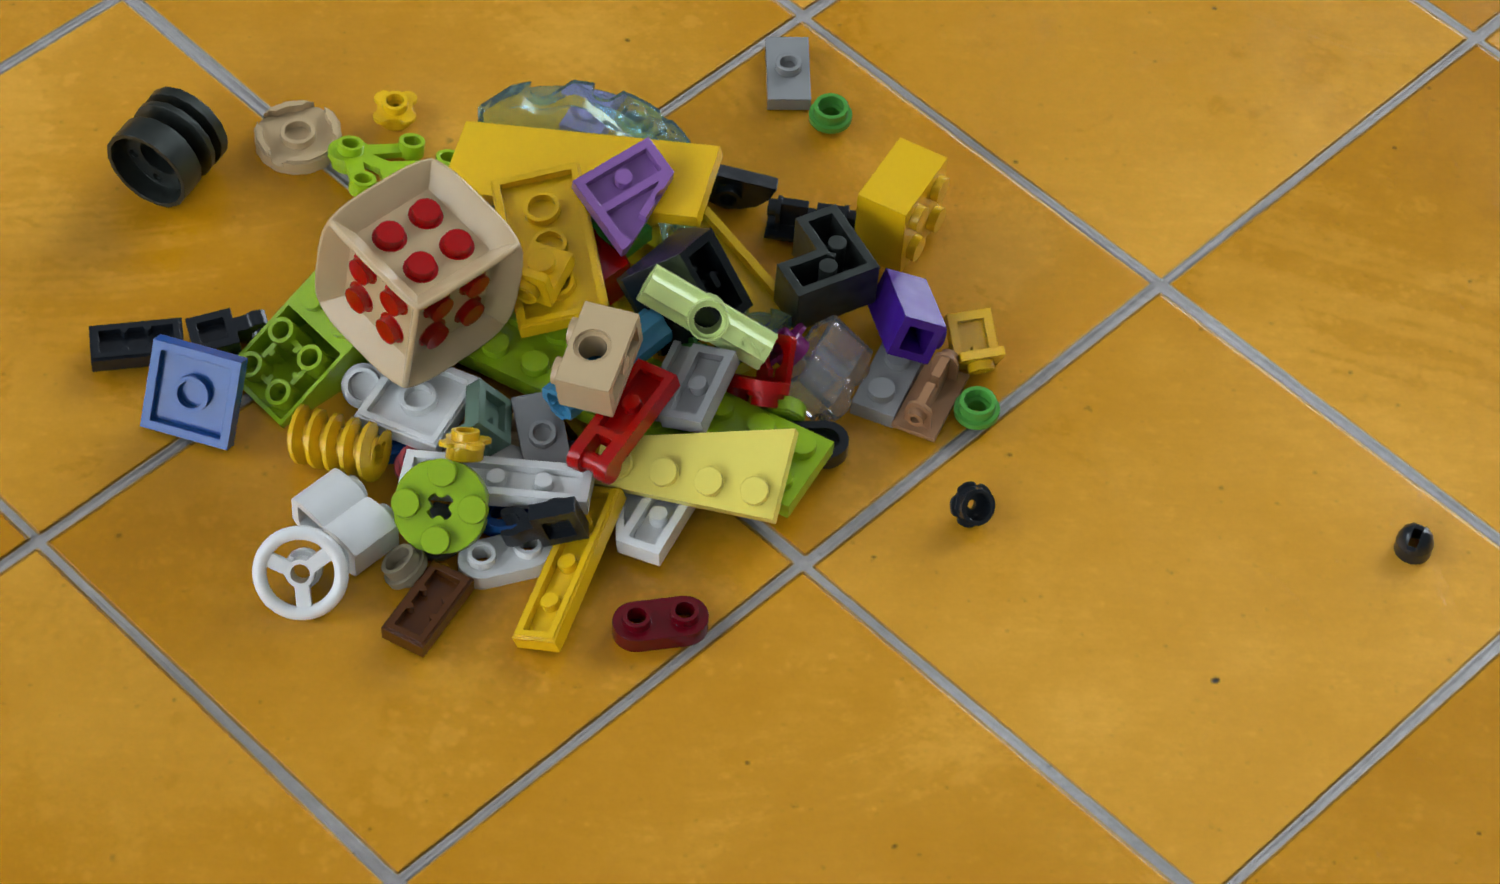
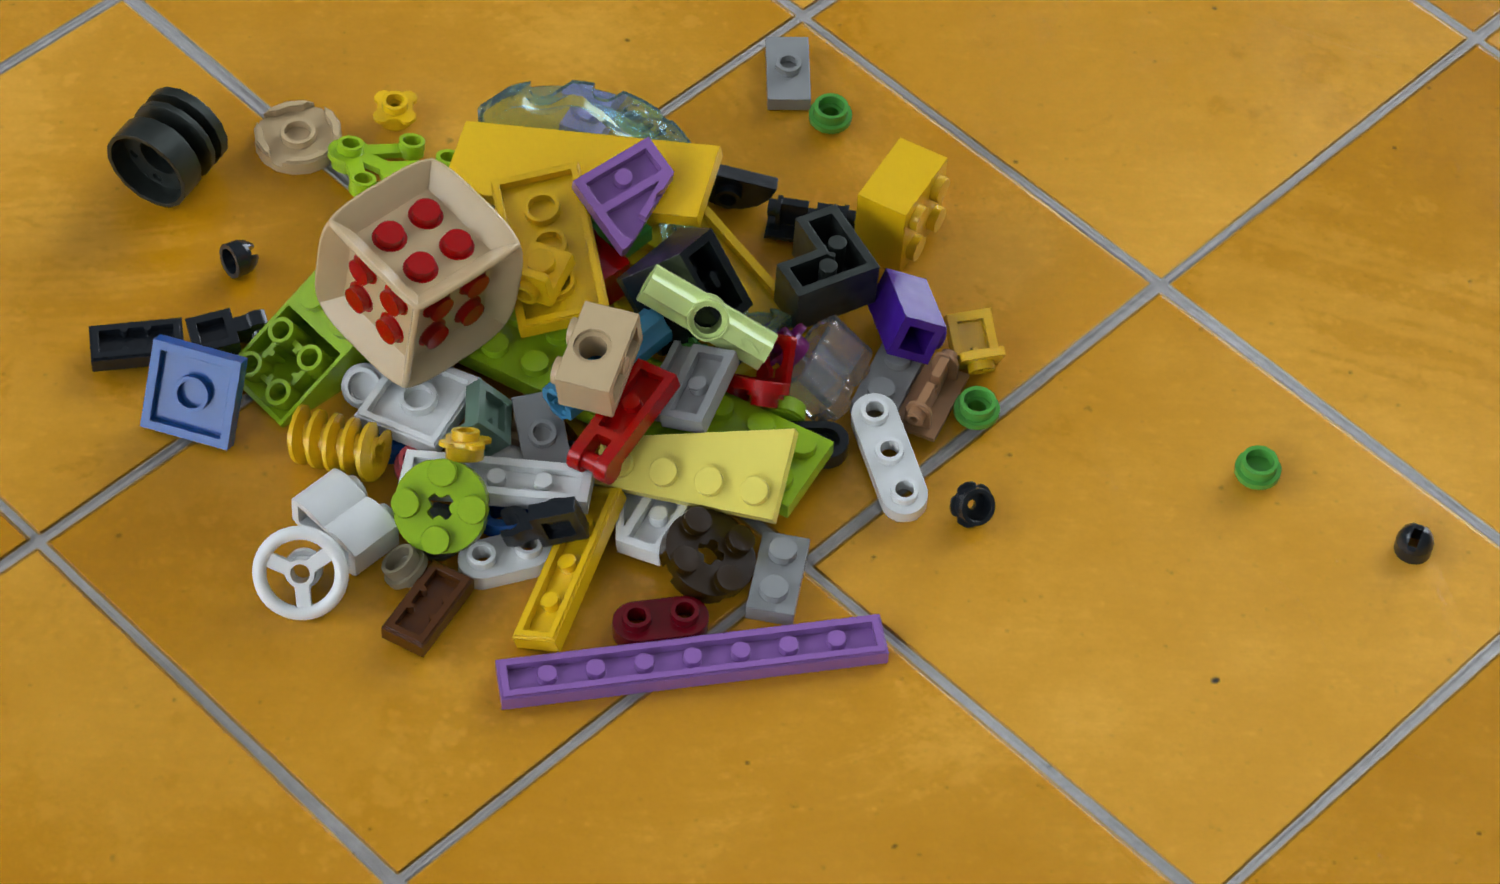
(237, 258): none -> black hinge
(691, 661): none -> medium lavender tile
(721, 535): none -> dark brown plate
(777, 578): none -> light grey plate
(894, 472): none -> white plate
(1258, 468): none -> bright green plate

